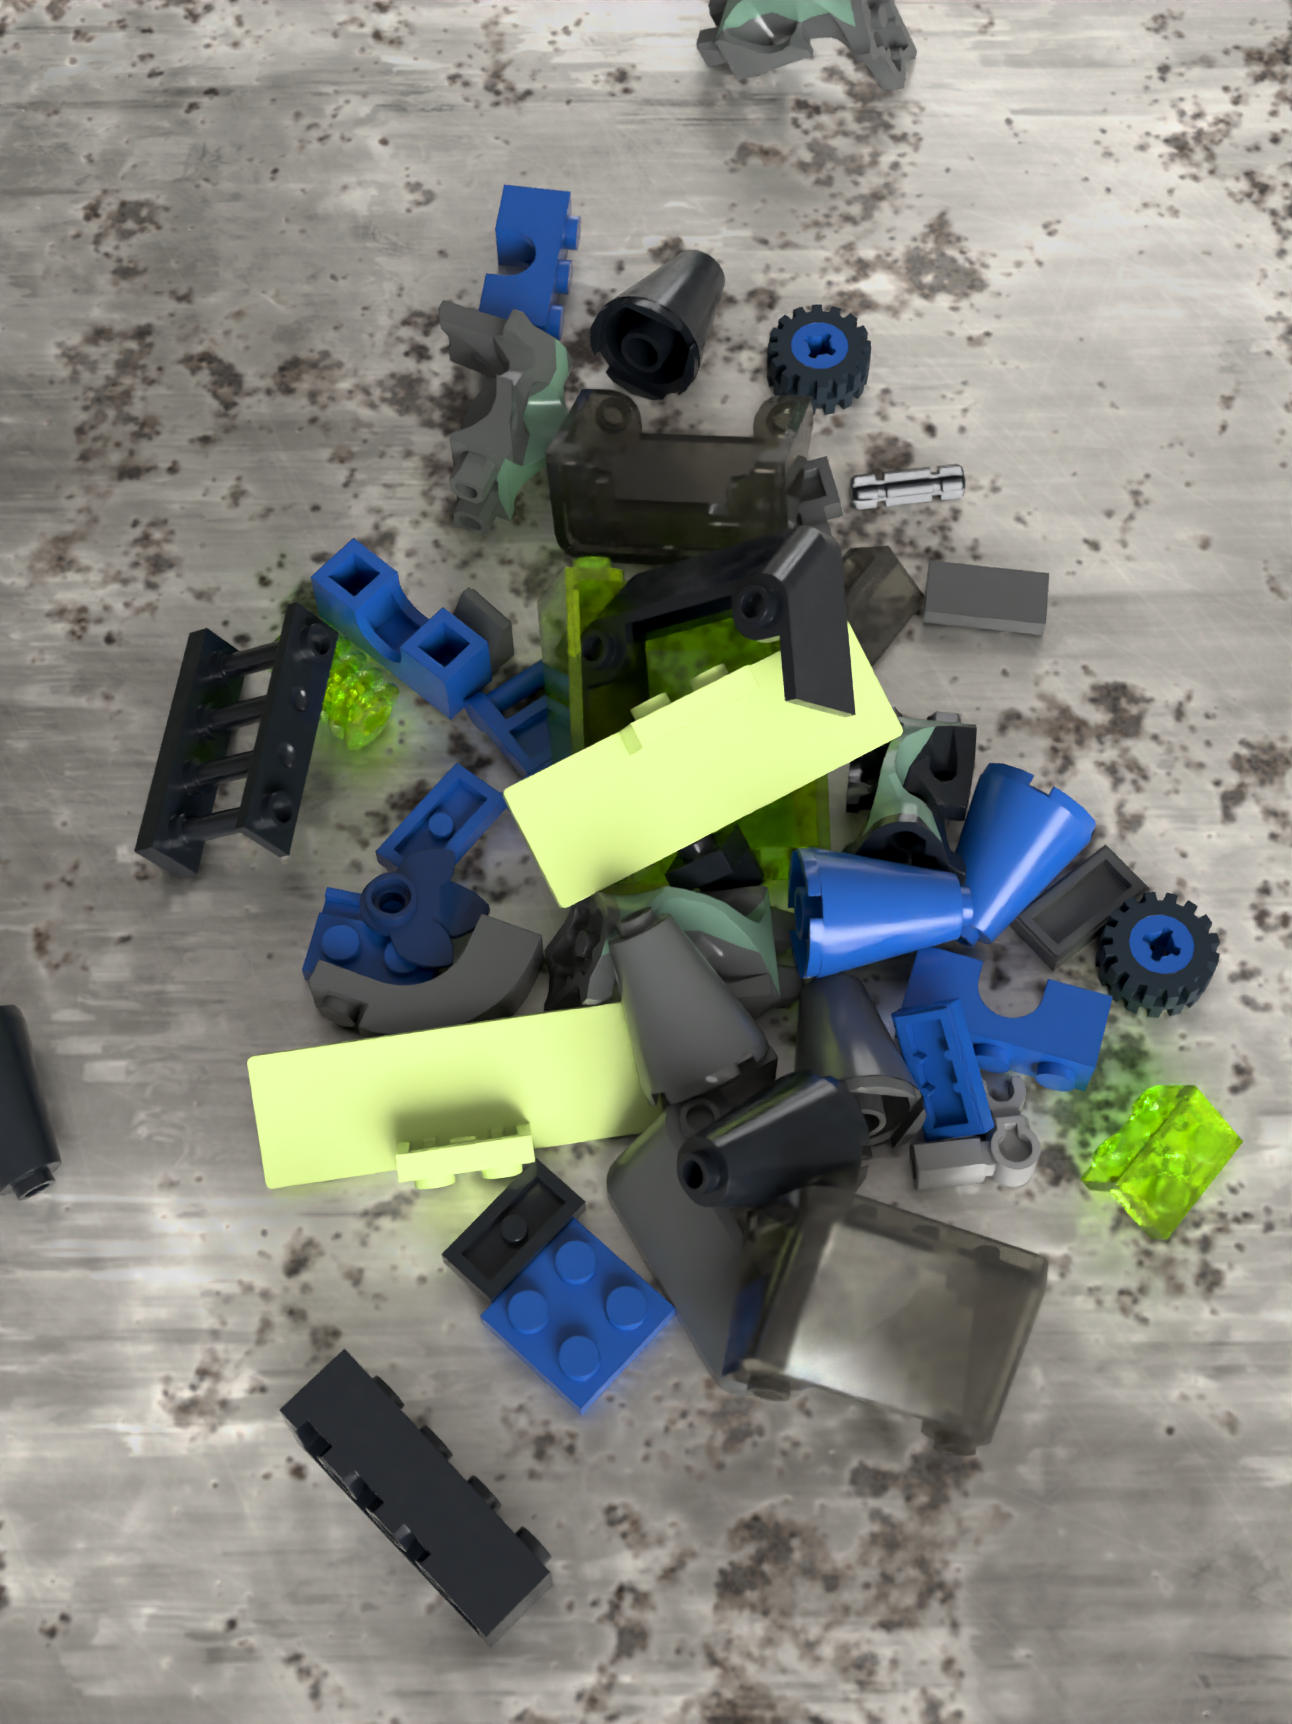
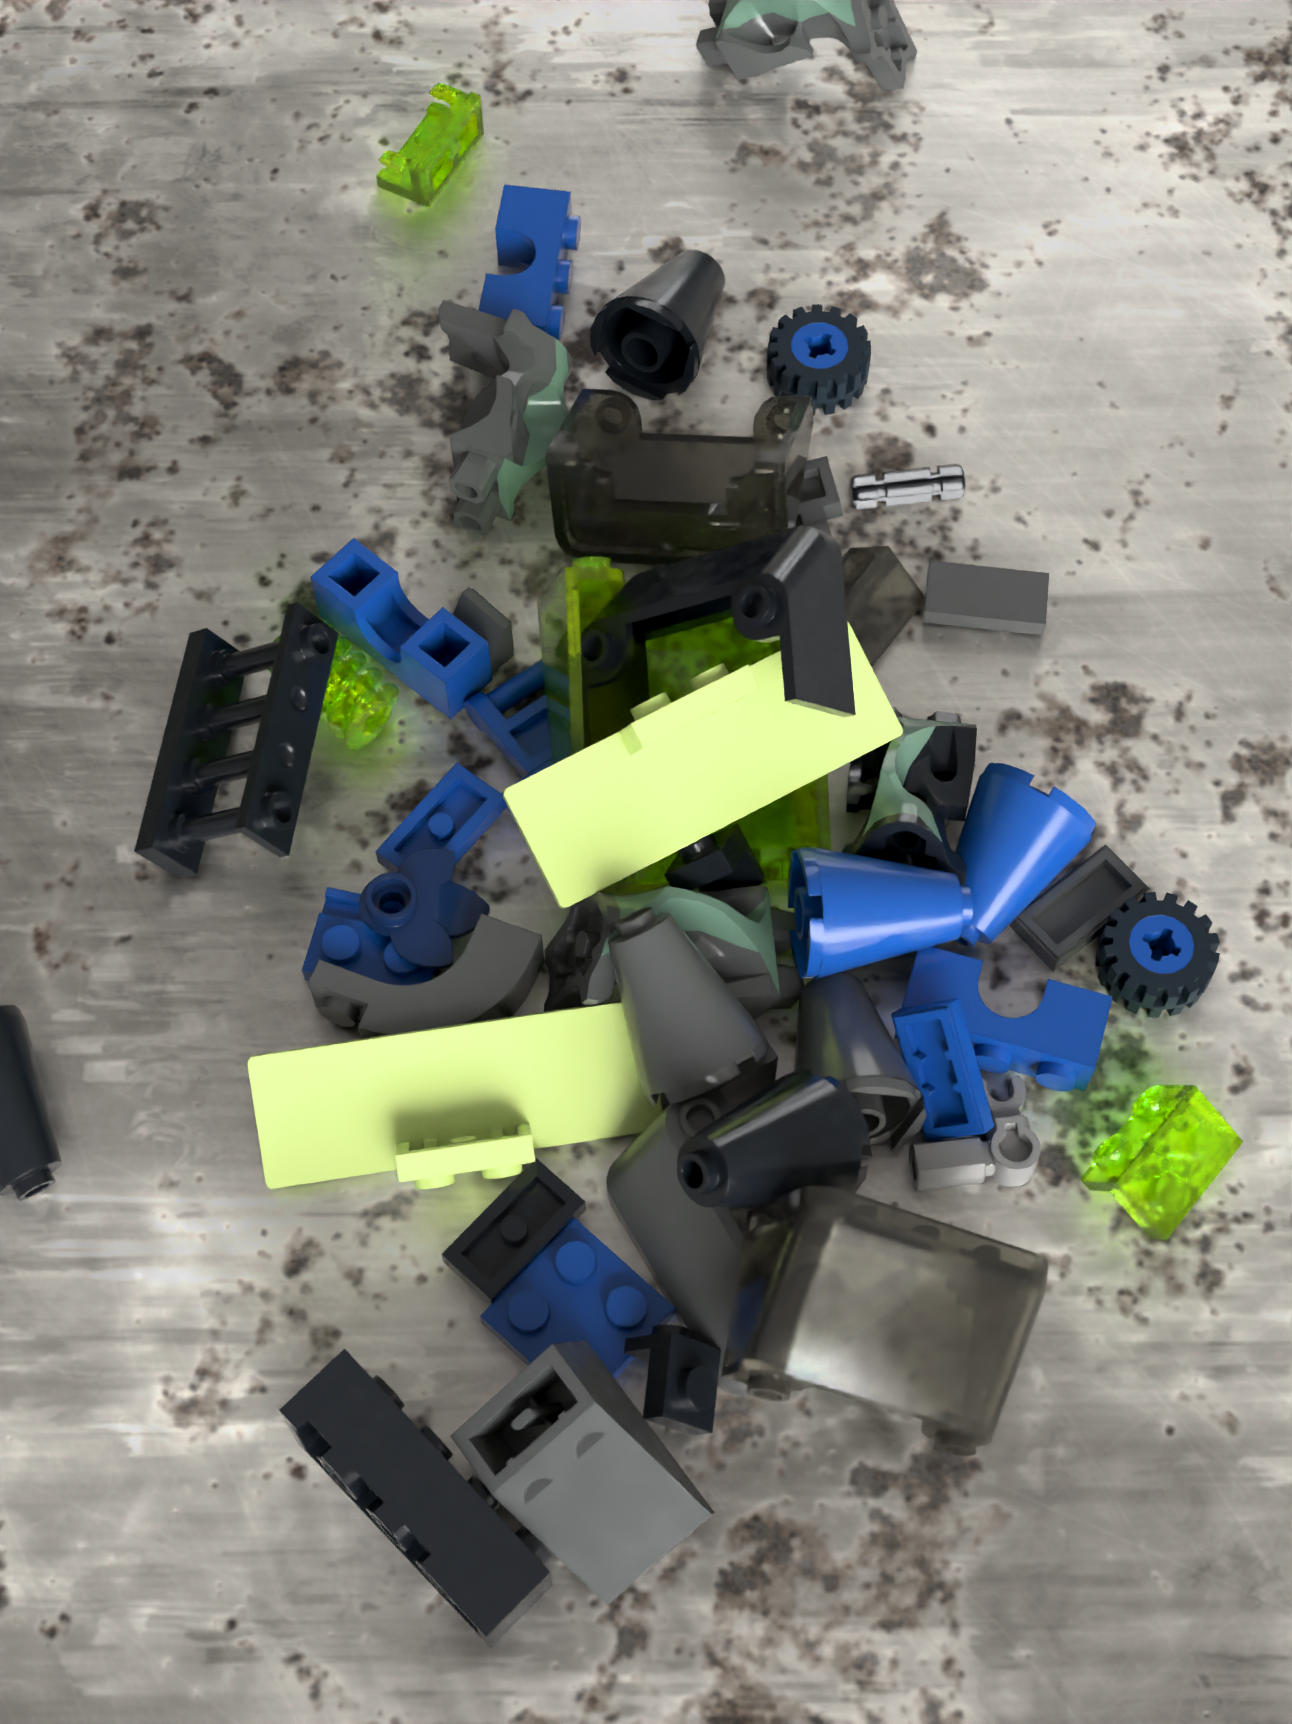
(434, 147): none -> clear neon green hinge
(582, 1469): none -> slope
(679, 1378): none -> black bracket

